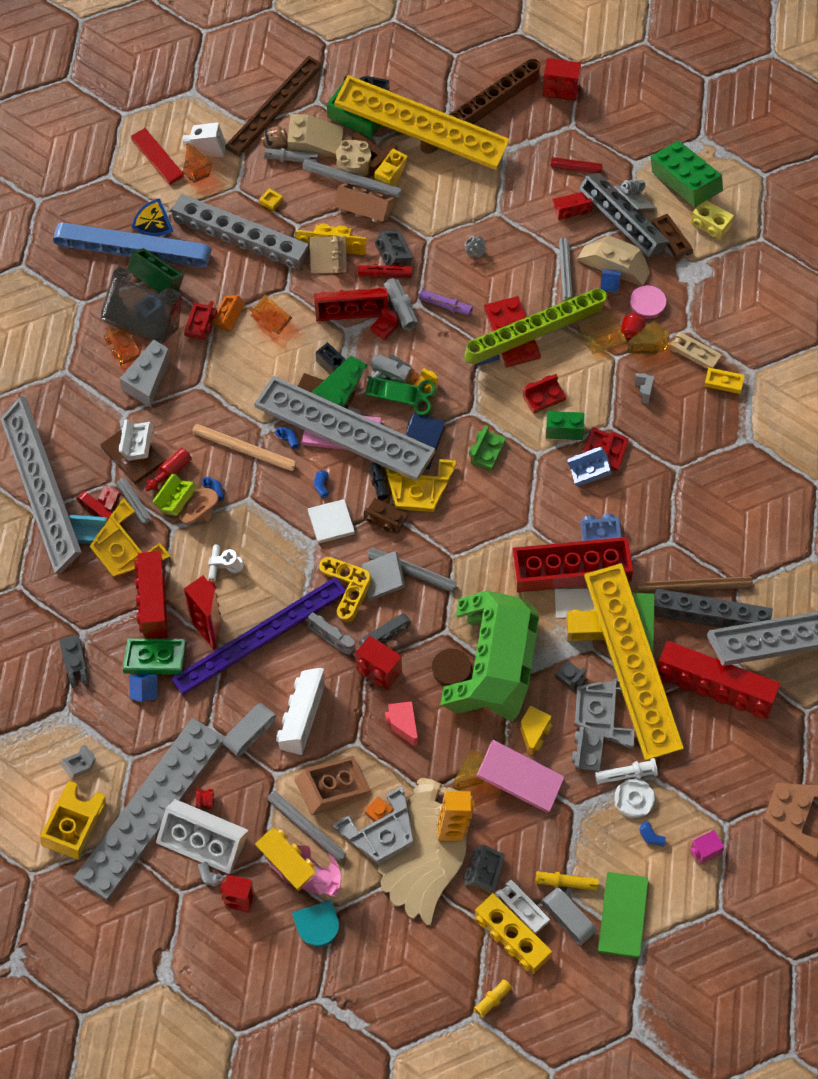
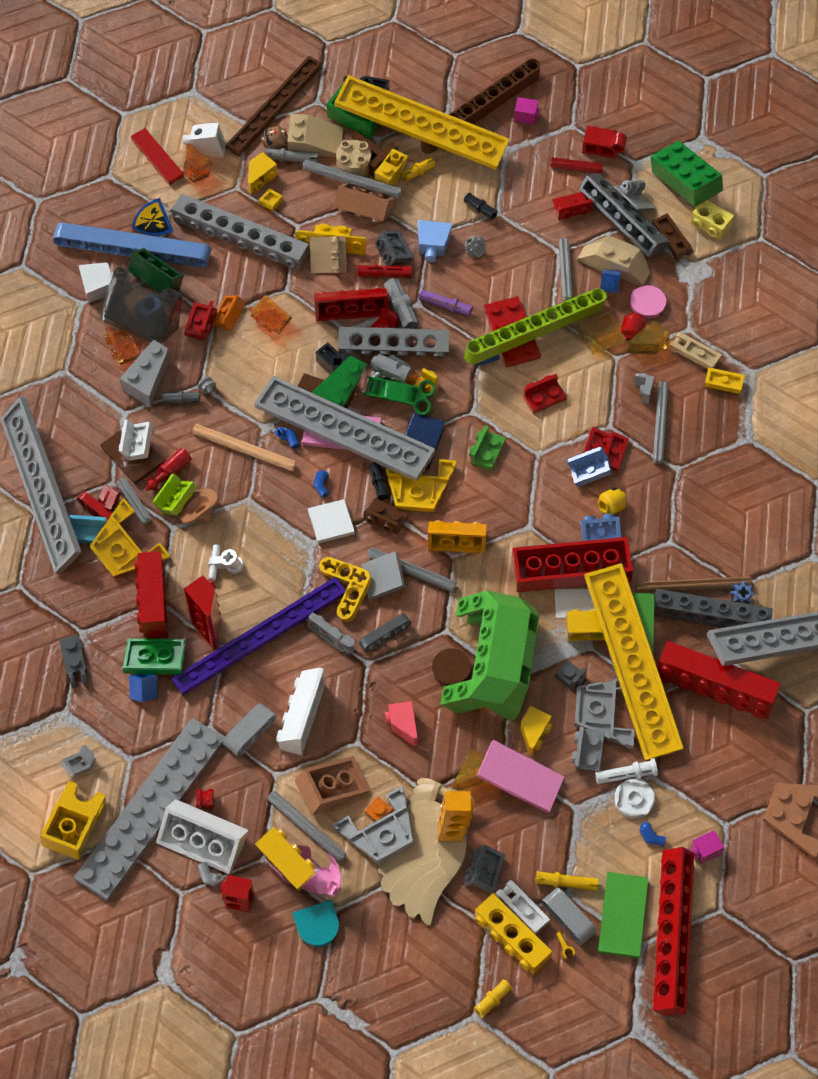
(95, 280): none -> white torso
(181, 397): none -> dark grey pin
(206, 385): none -> light grey bush
(215, 485): blue arm -> none
(261, 171): none -> yellow slope
(346, 335): none -> light grey brick
(378, 663): red brick -> none
(418, 169): none -> yellow pin
(433, 238): none -> light blue torso
(457, 537): none -> light orange slope
(480, 206): none -> black pin
(526, 111): none -> dark pink brick
(561, 79): red brick -> none
(564, 946): none -> yellow hand
(565, 425): green brick -> none
(603, 142): none -> red hinge
(612, 501): none -> yellow head
(660, 425): none -> light grey axle
(673, 932): none -> red brick
(745, 590): none -> medium blue gear

